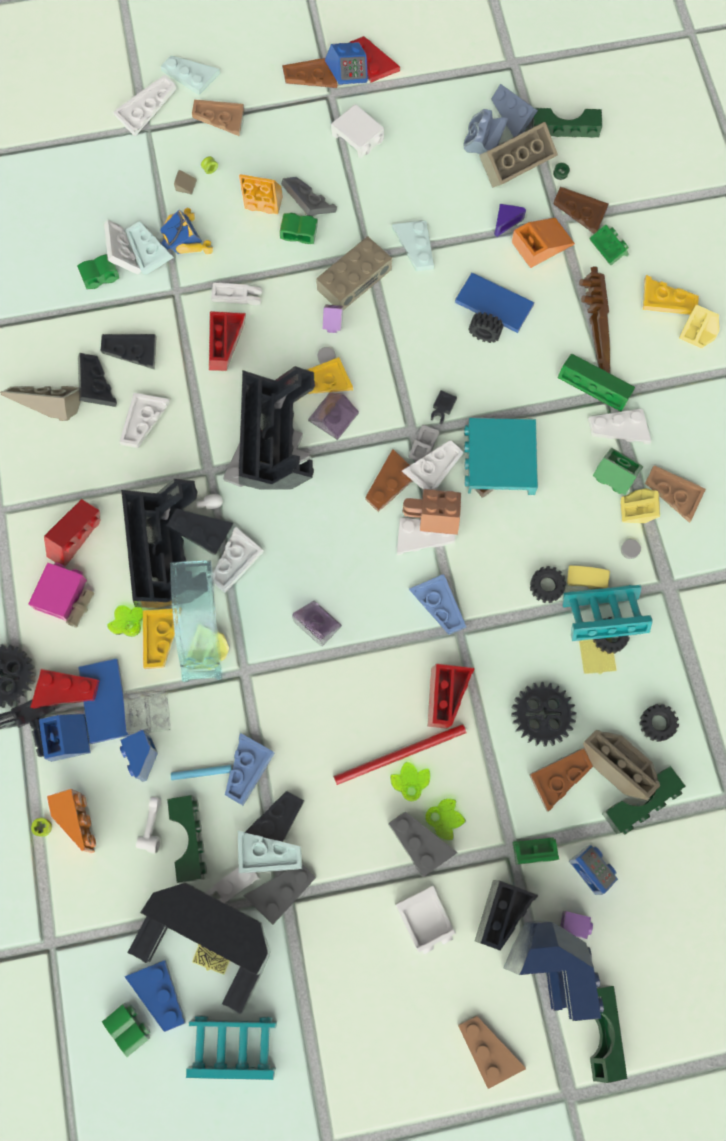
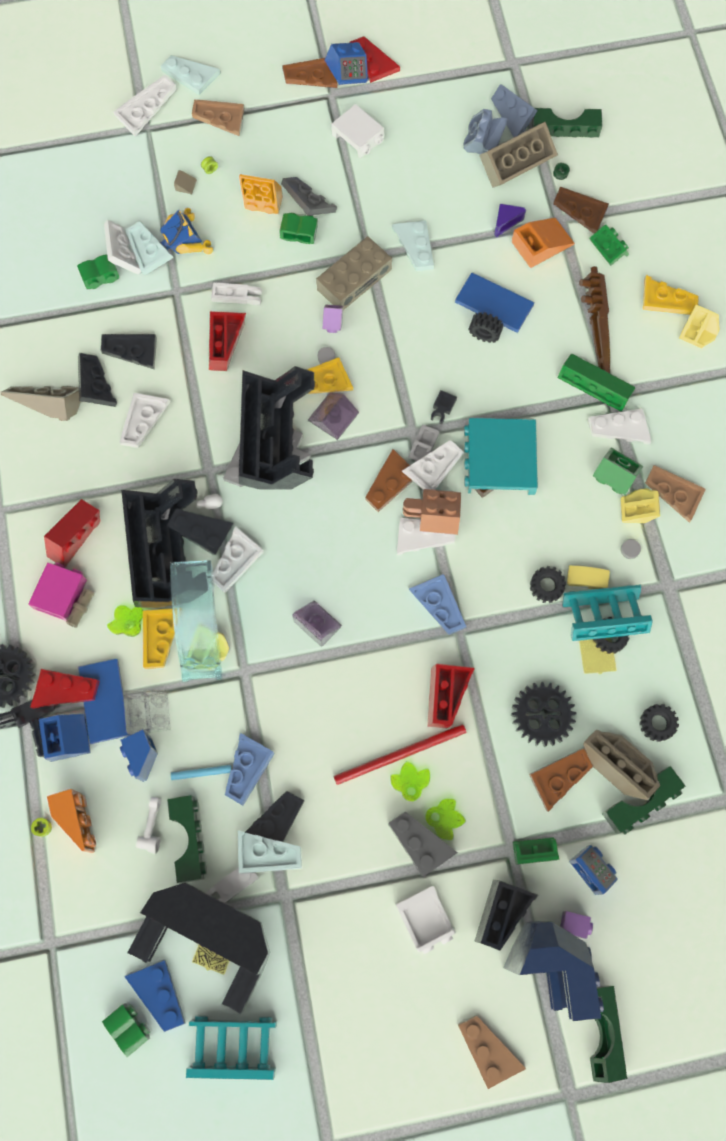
(279, 893): dark grey wing -> none

